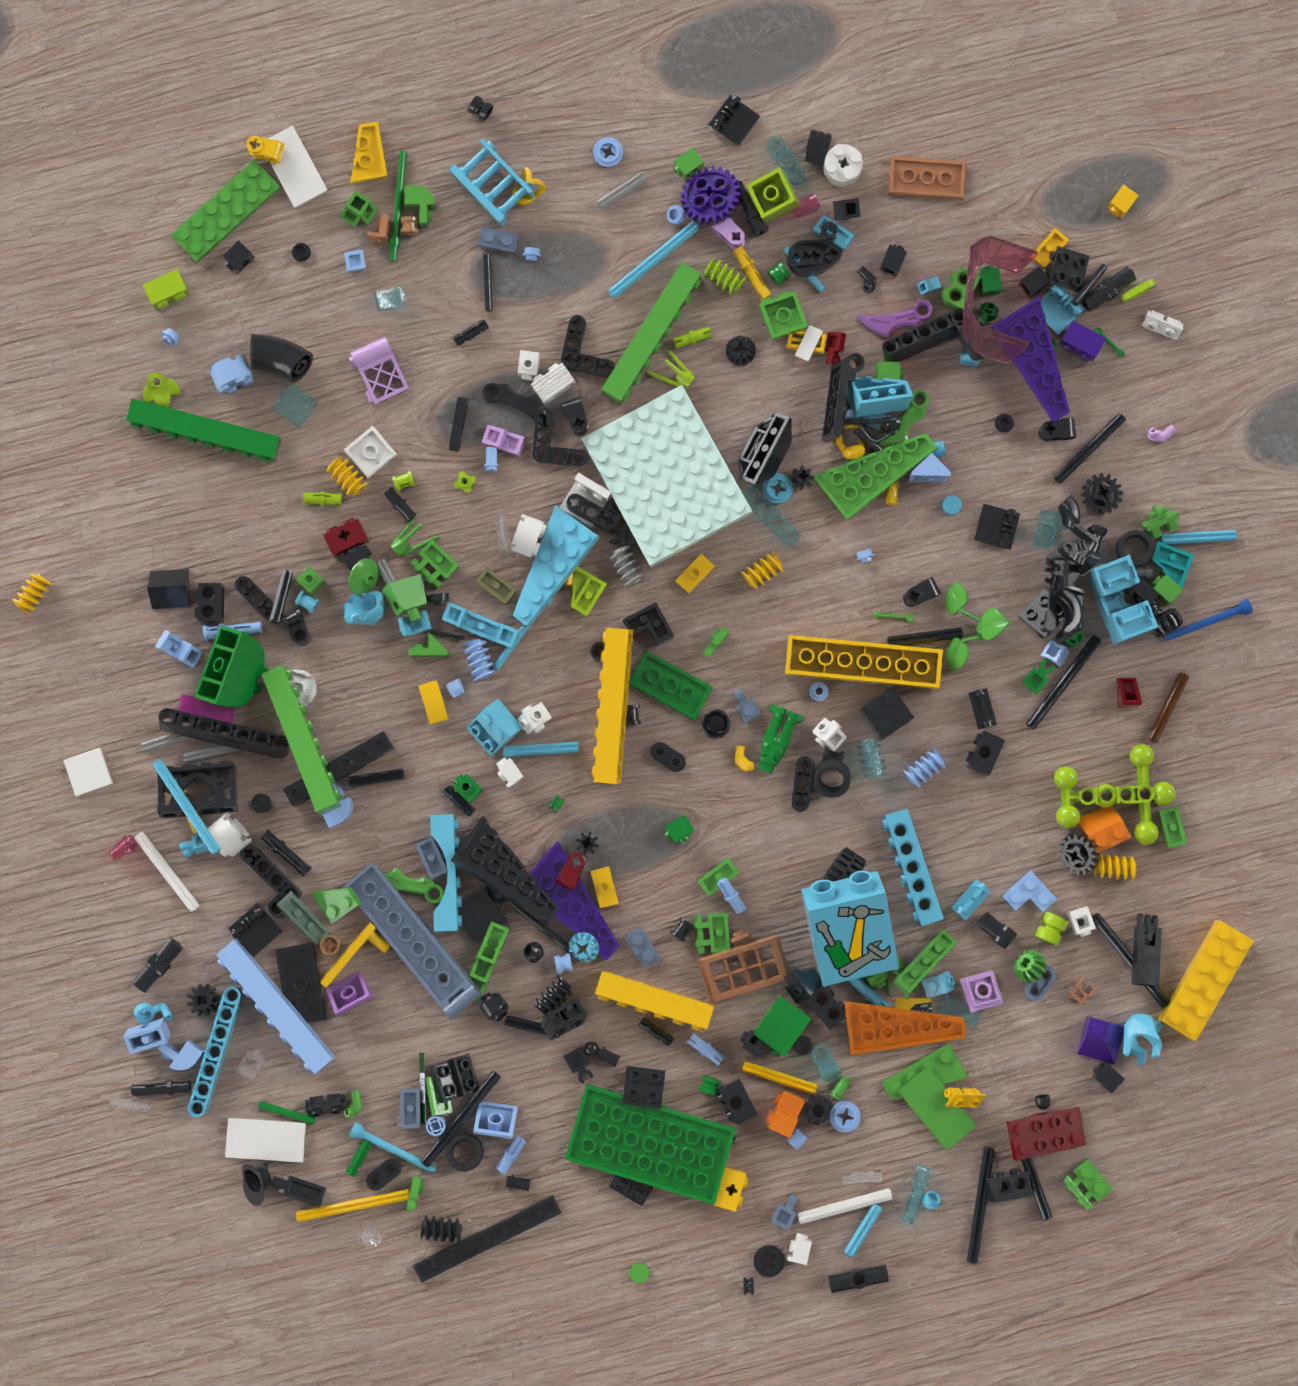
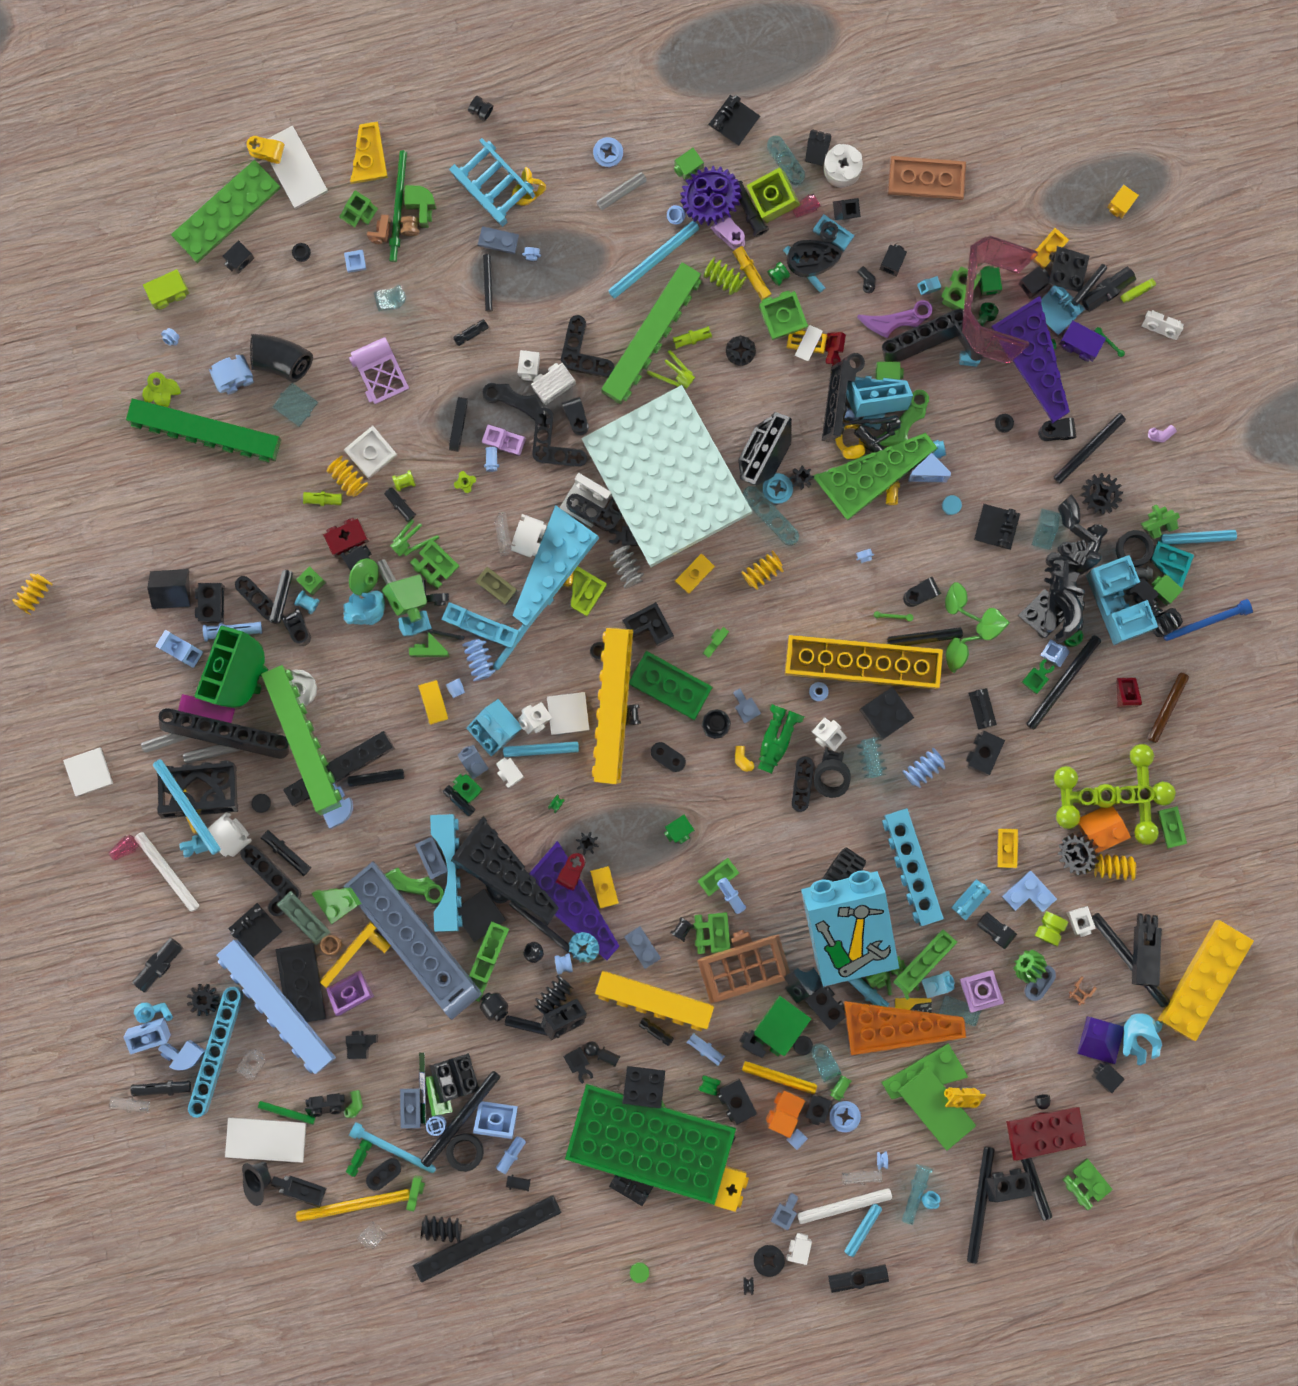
(359, 1044): none -> black brick
(472, 761): none -> sand blue bracket
(568, 713): none -> white tile
(882, 1160): none -> light blue bush
(1007, 848): none -> yellow plate

